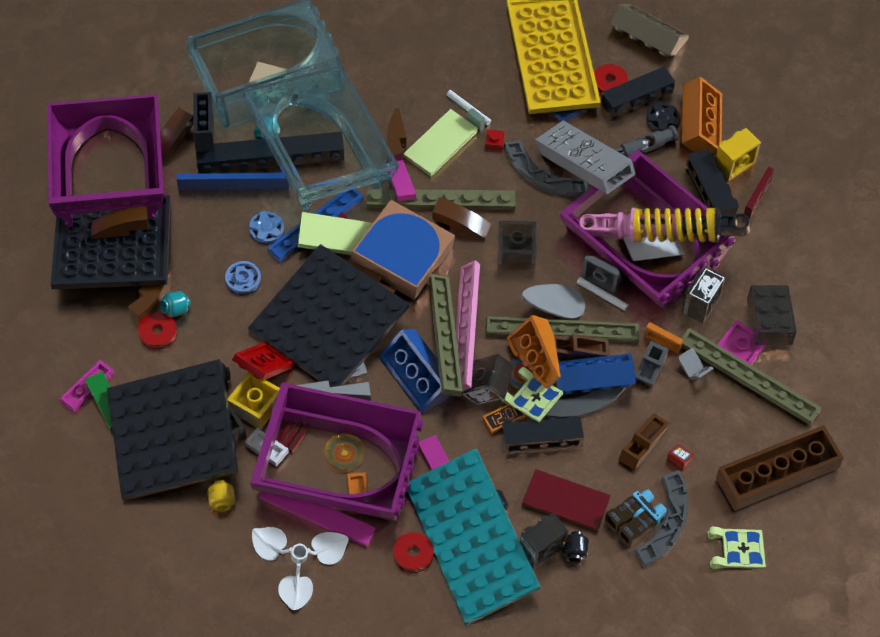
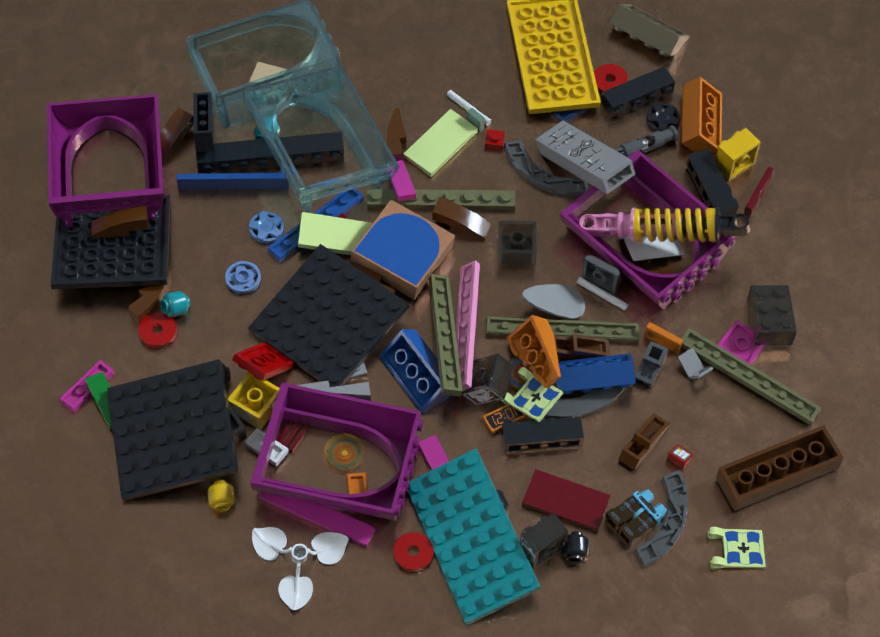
(703, 294): clear smoke brick -> none

